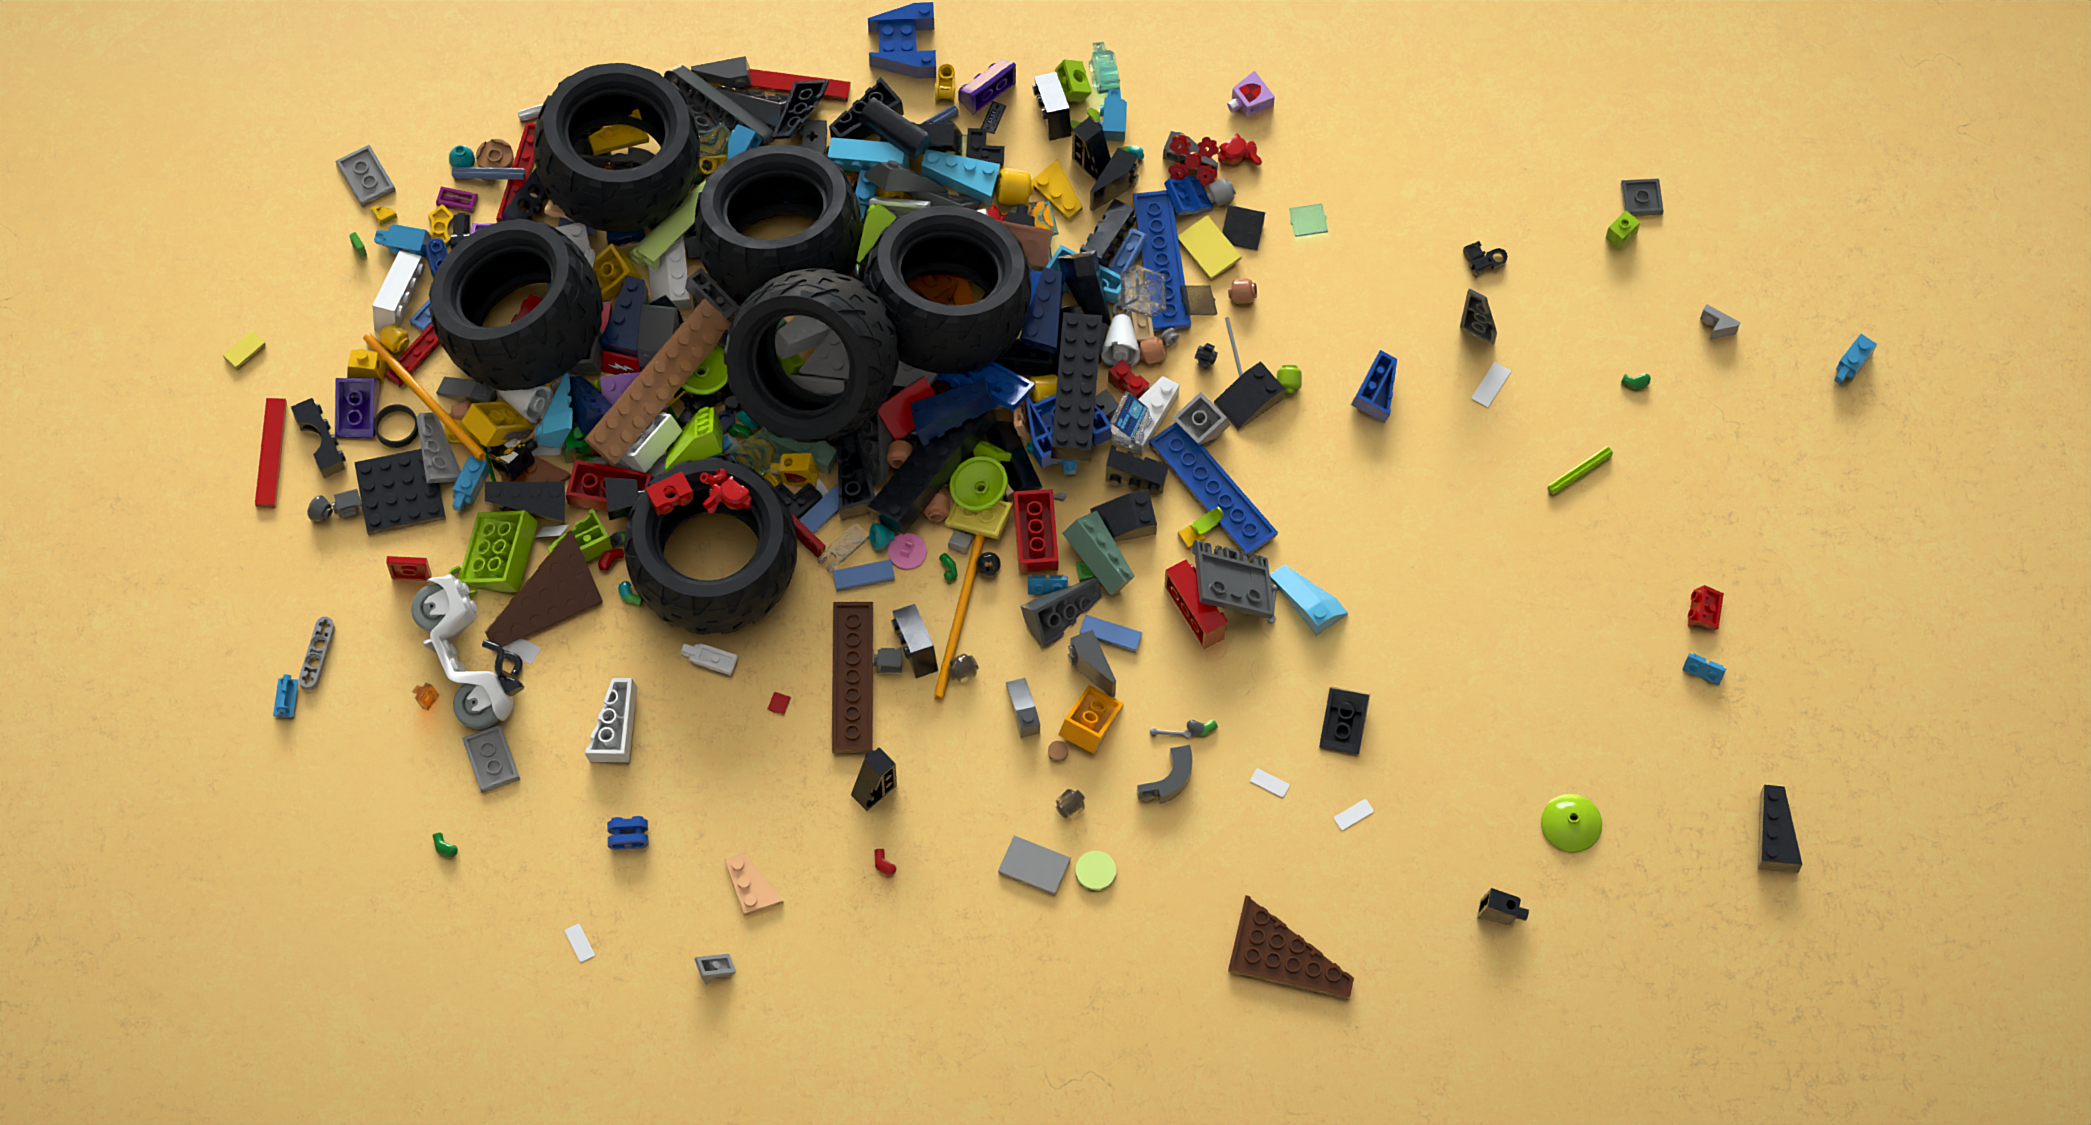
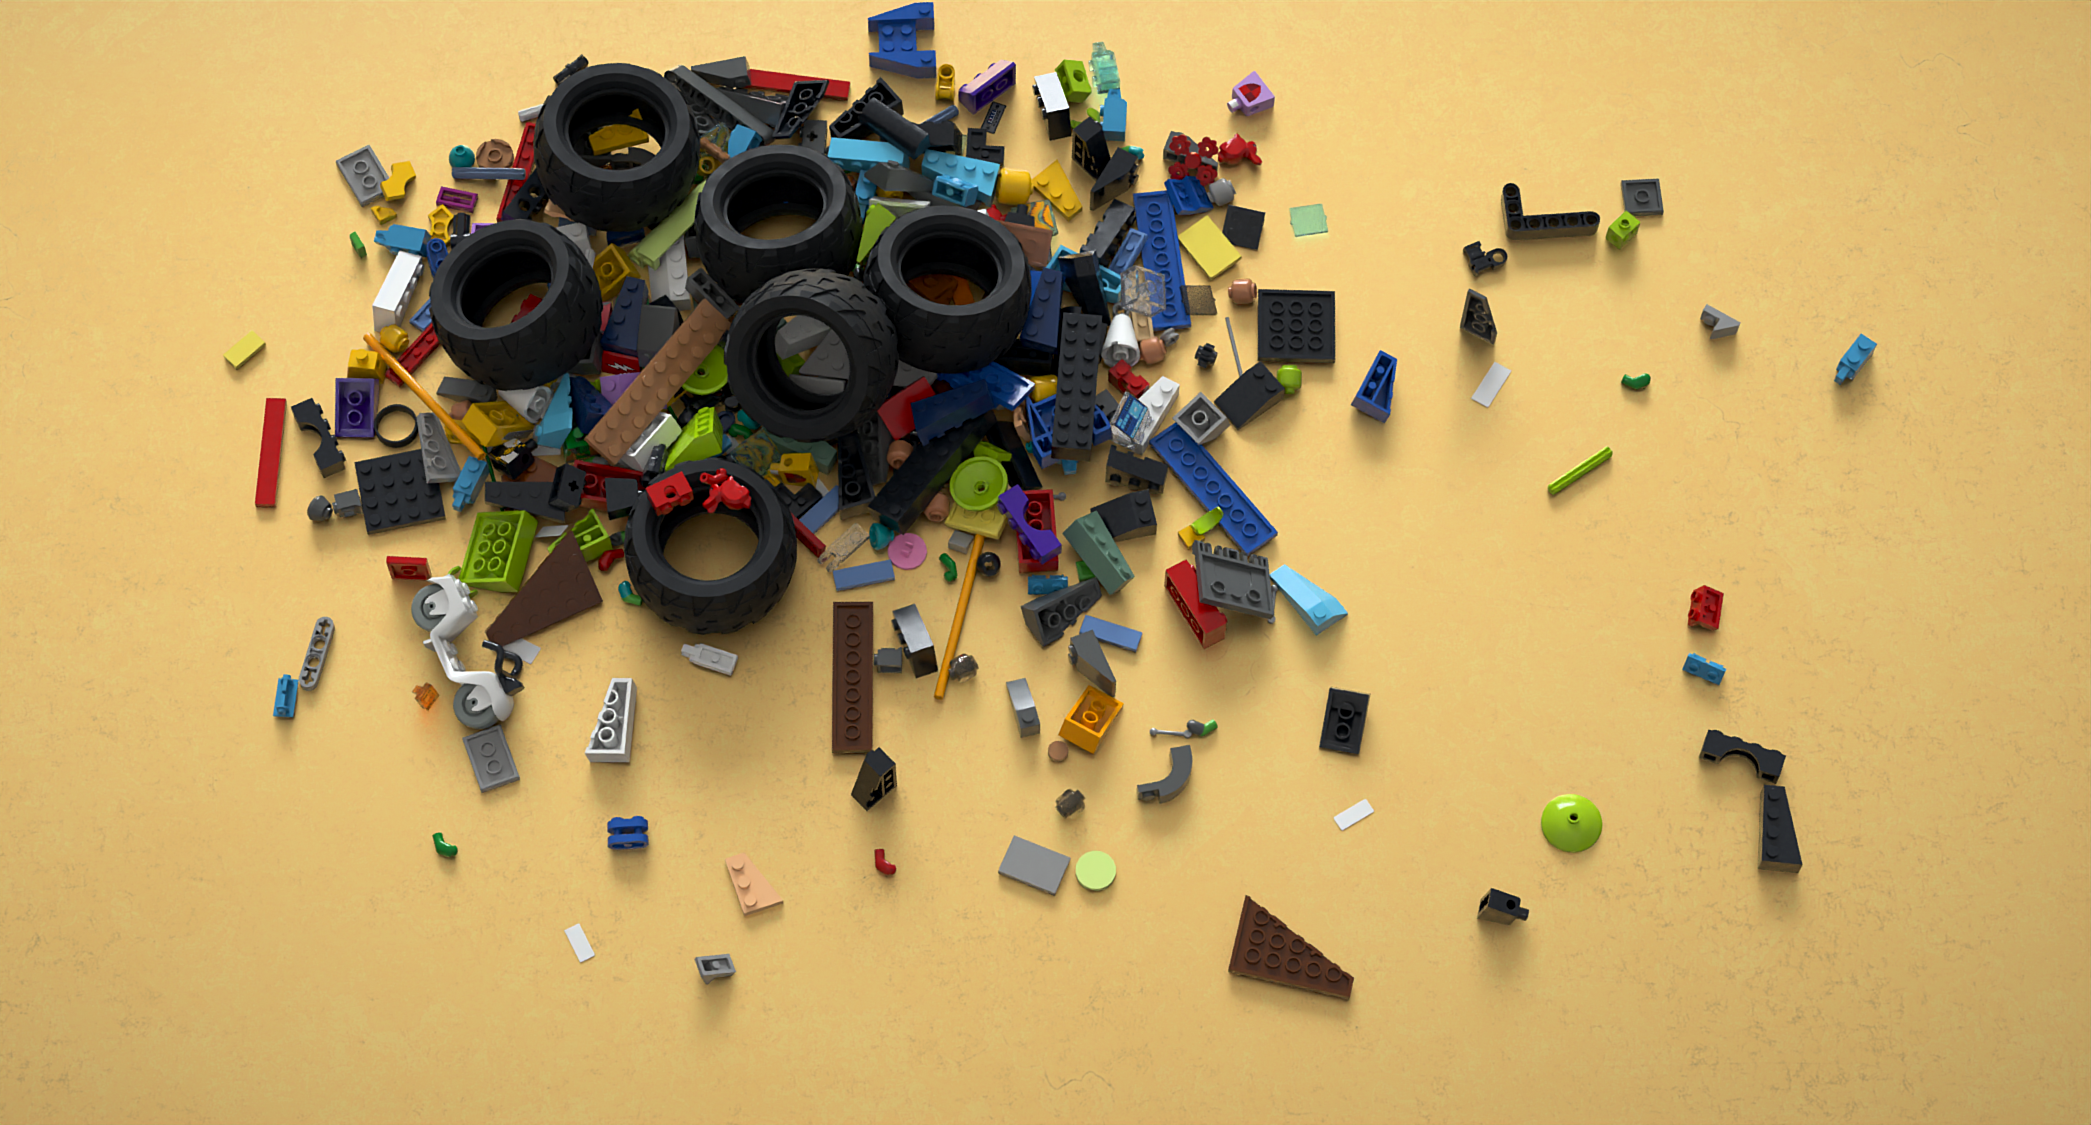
(401, 175): none -> yellow tile
(567, 487): none -> black brick
(571, 68): none -> black pin
(654, 465): none -> black rock
(714, 150): none -> medium nougat axle
(779, 703): red piece -> none
(955, 190): none -> dark azure brick
(1042, 543): none -> dark purple arch
(1269, 782): white sticker -> none
(1296, 326): none -> black plate
(1543, 221): none -> black beam
(1765, 761): none -> black arch

